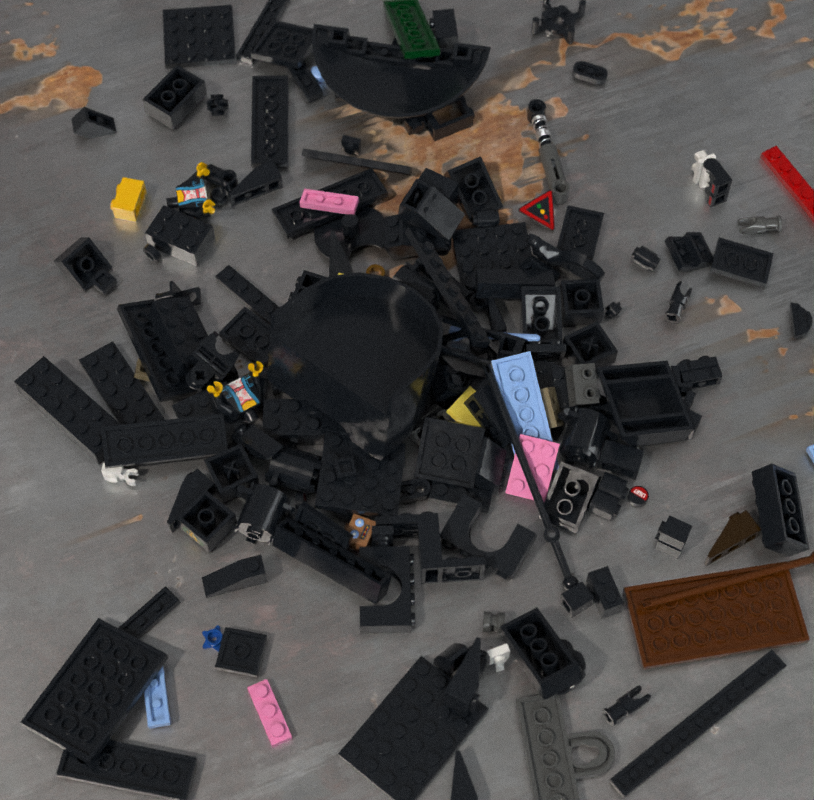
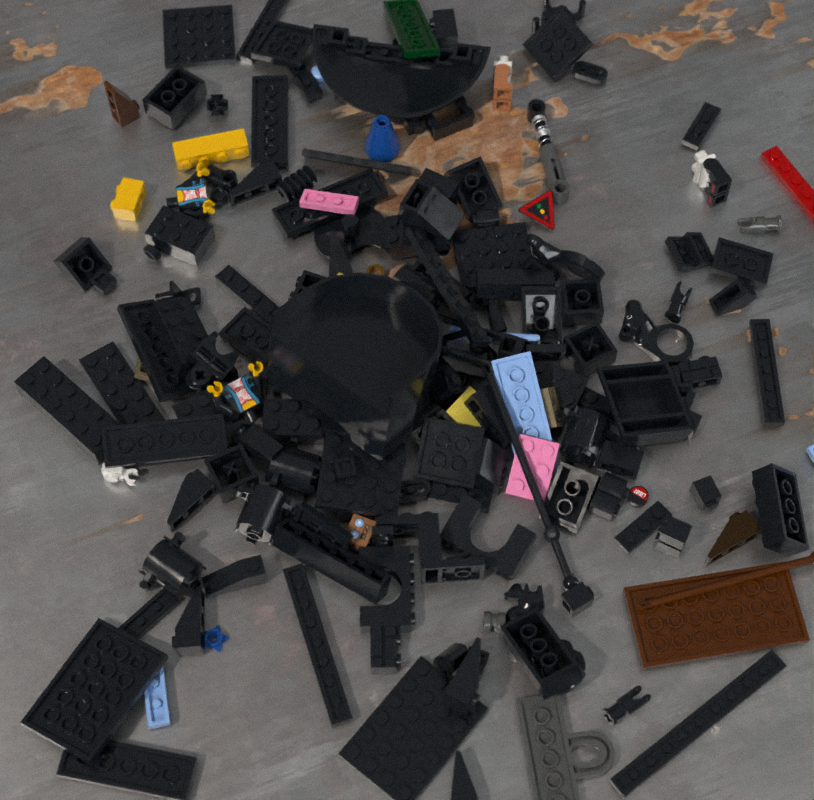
(92, 124): black slope -> none
(122, 107): none -> reddish brown slope
(171, 567): none -> black container
(190, 629): none -> black slope
(207, 520): black brick -> none
(211, 149): none -> yellow brick
(241, 652): black plate -> none
(269, 713): bright pink plate -> none
(296, 182): none -> black piece
(317, 645): none -> black plate
(351, 145): black plate -> none
(382, 141): none -> blue cone
(383, 650): none -> black brick
(498, 656): white plate -> none
(502, 87): none -> nougat hips
(526, 600): none -> black animal
(558, 44): none -> black plate
(580, 231): black plate -> none
(582, 385): dark grey brick -> none
(605, 592): black brick -> none
(613, 309): black plate -> none
(641, 331): none -> black animal
(642, 528): none -> black plate
(645, 258): black brick -> none
(701, 126): none -> black plate
(705, 493): none -> black brick
(733, 297): none -> black slope
(766, 372): none -> black plate
(800, 320): black plate -> none

